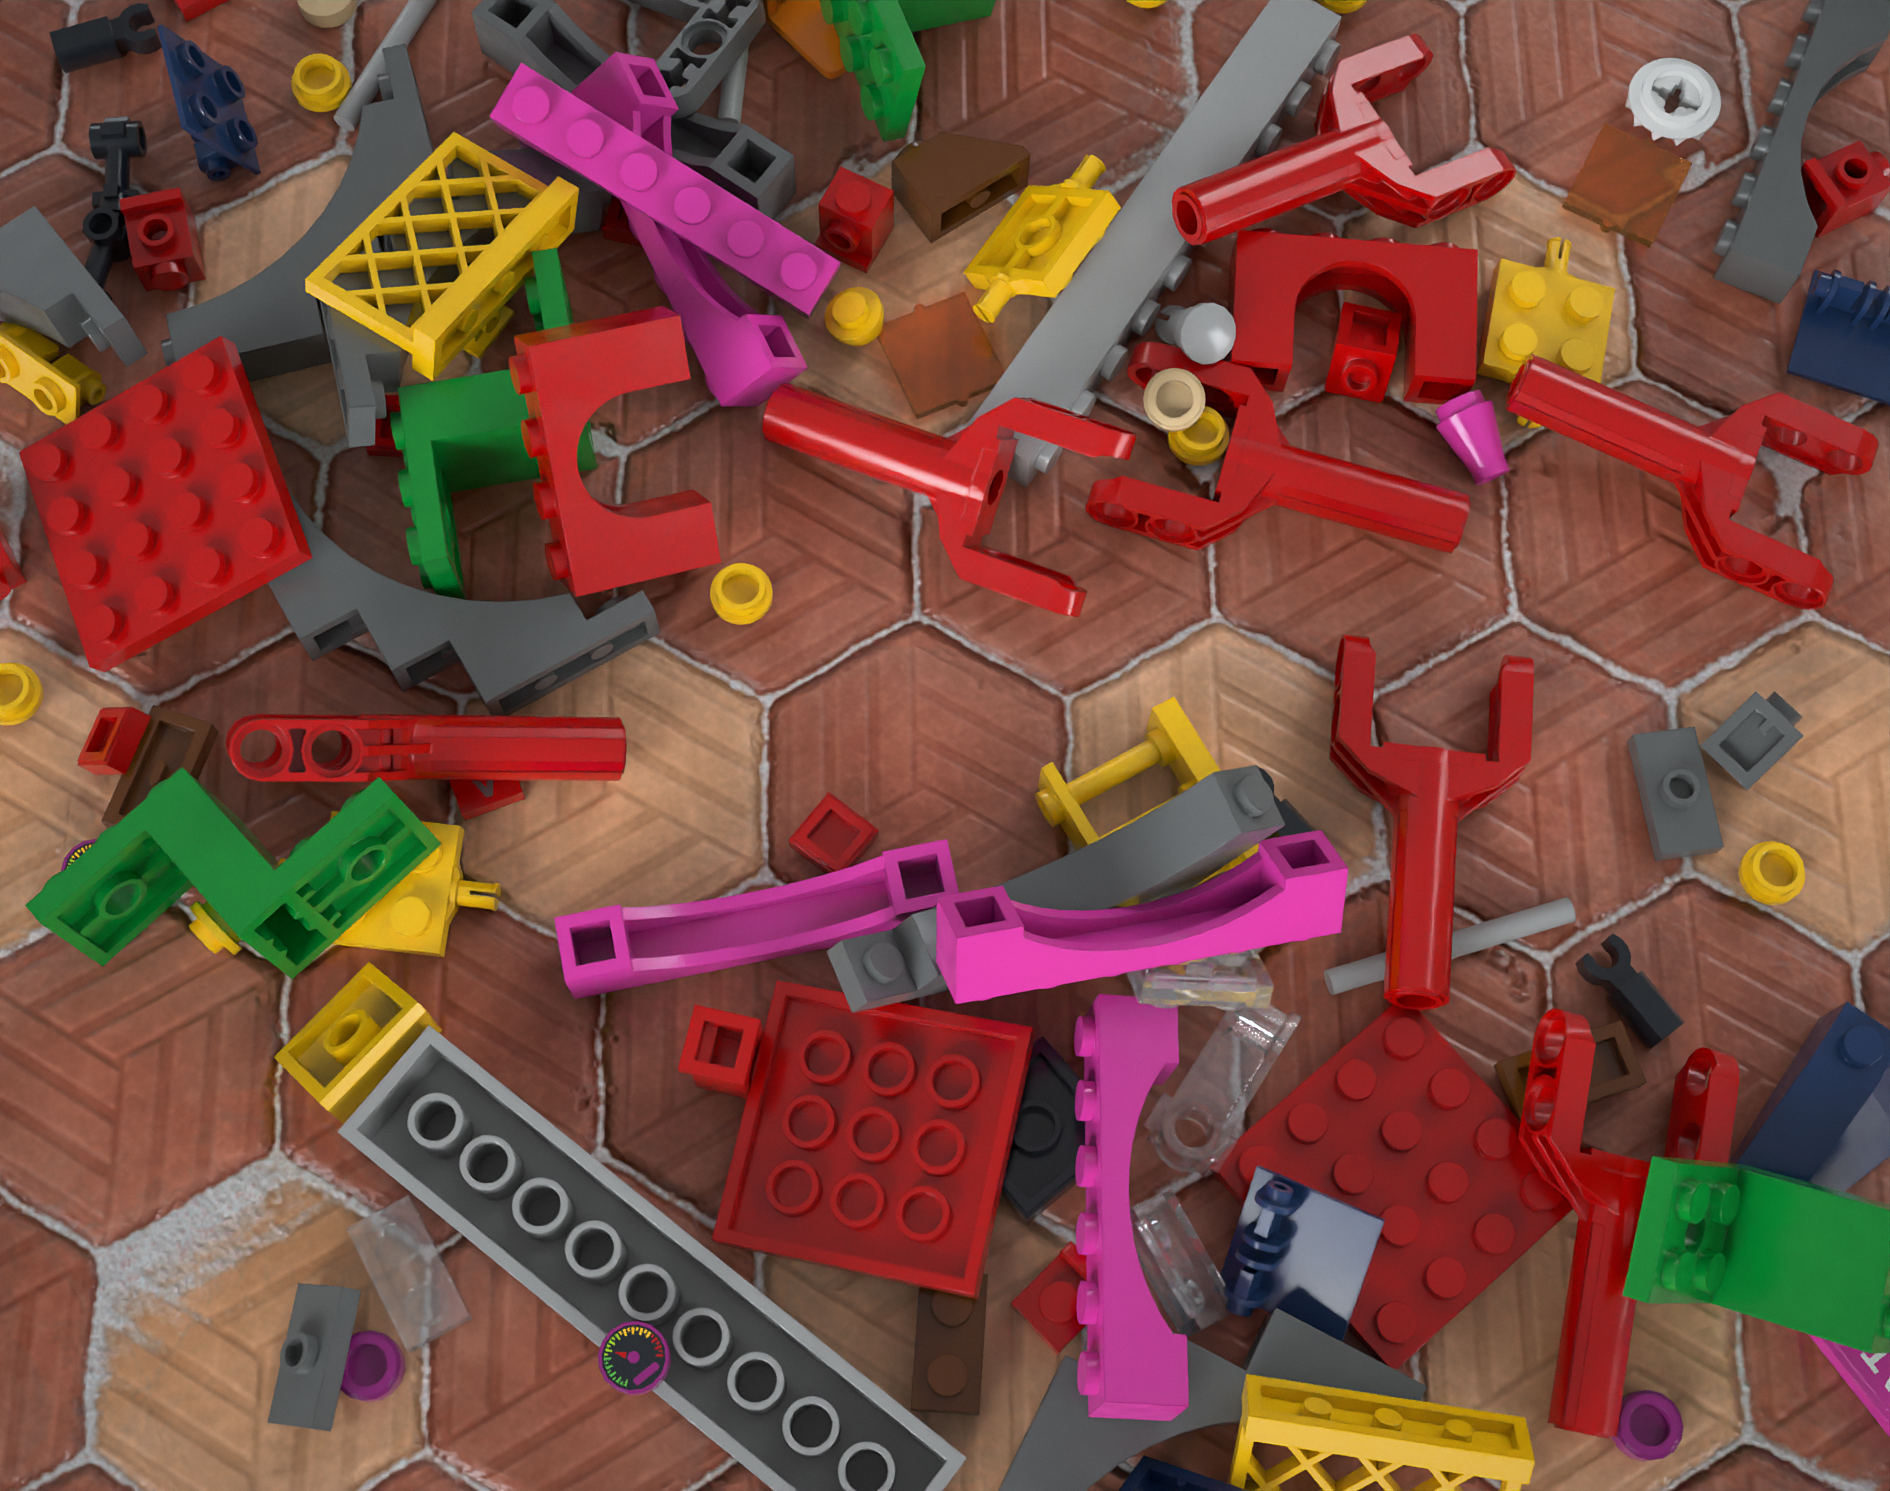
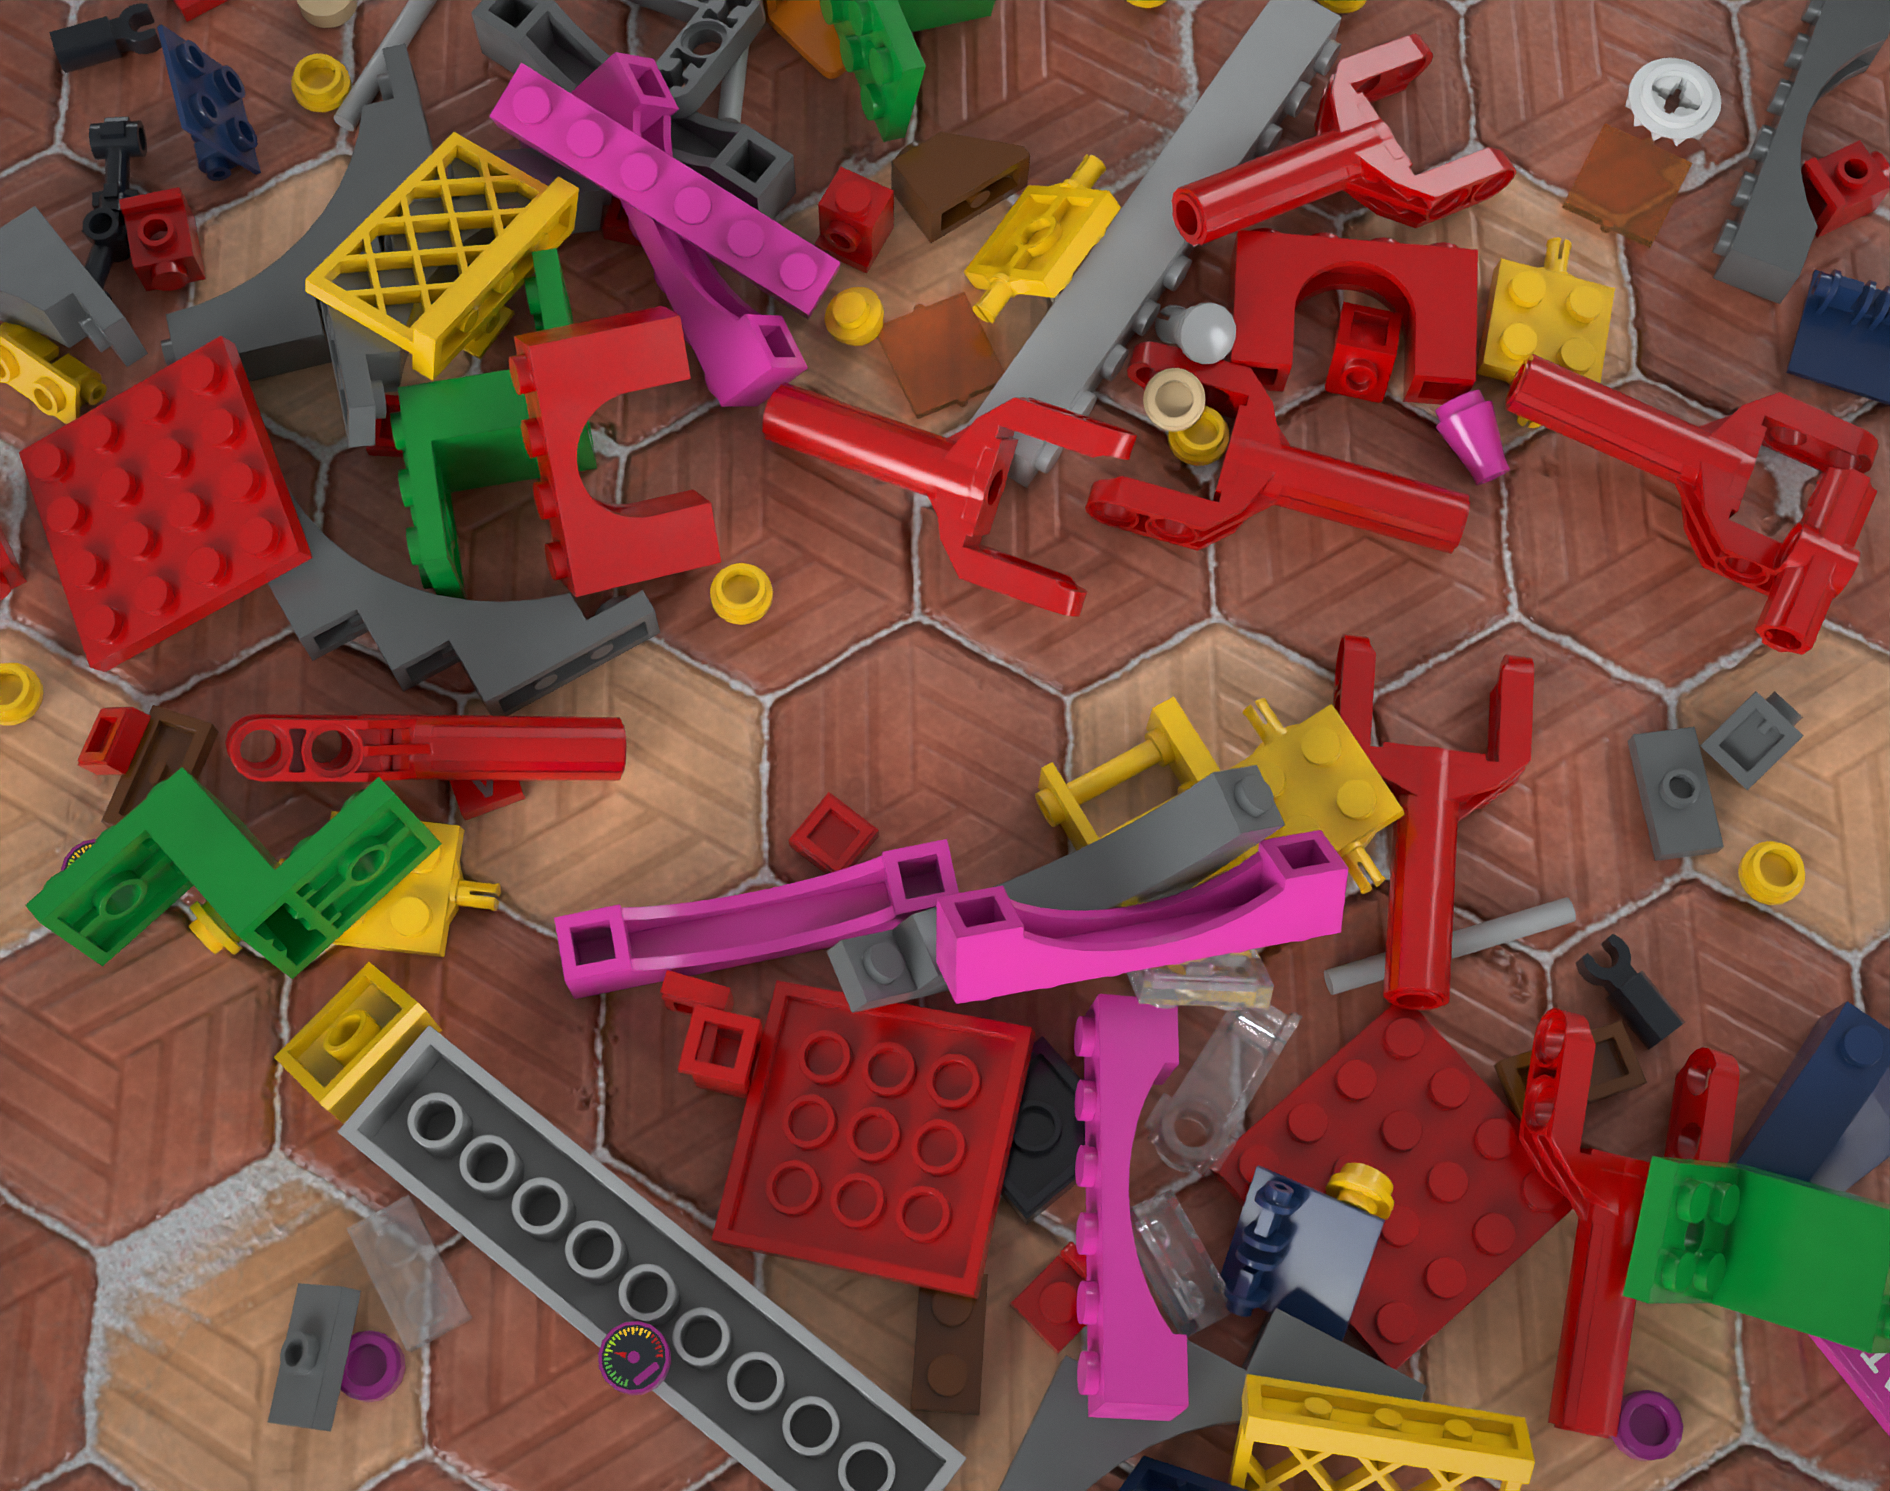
(683, 992): none -> red tile
(1323, 784): none -> yellow plate
(1363, 1188): none -> yellow plate
(1816, 560): none -> red piece

